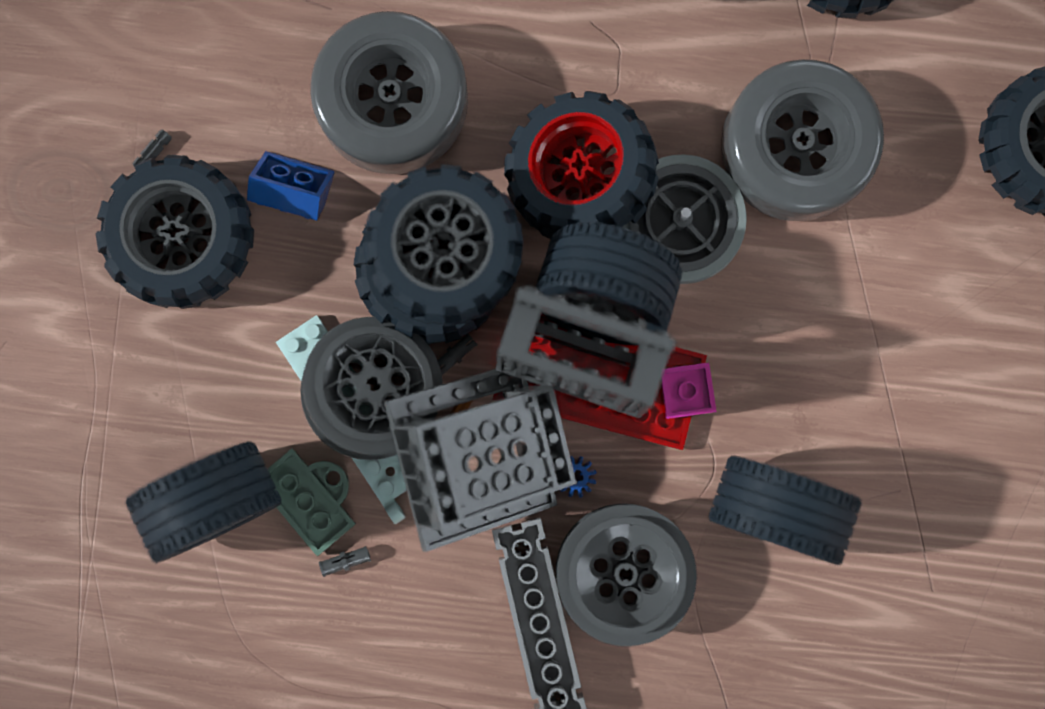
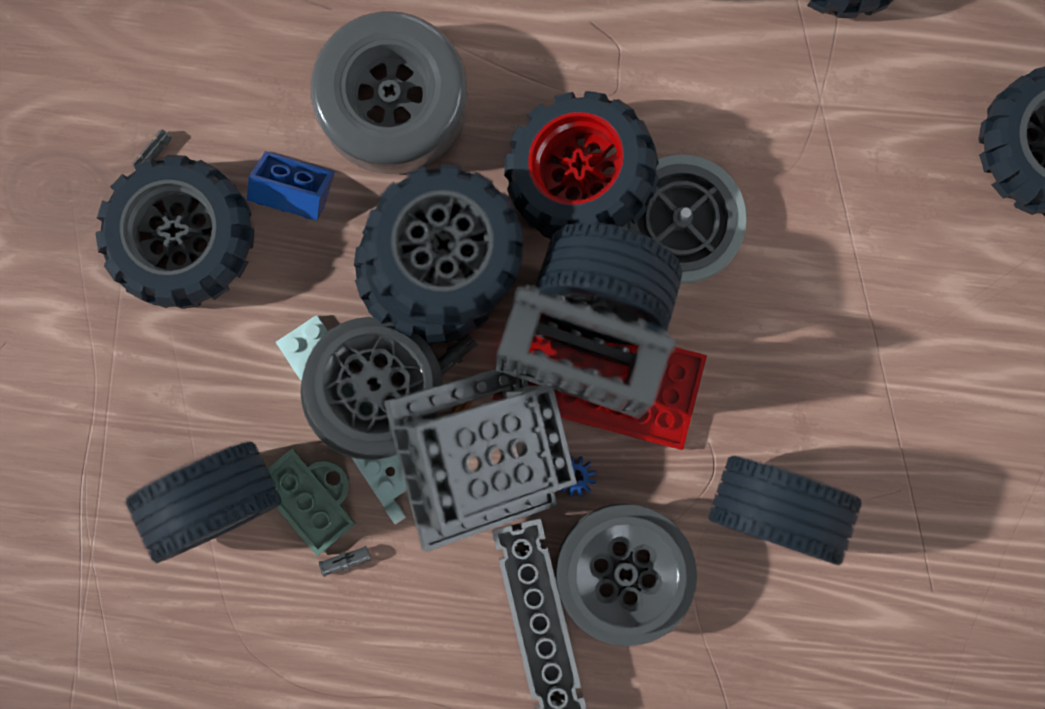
(688, 391): dark pink plate -> none
(841, 107): dark grey wheel -> none

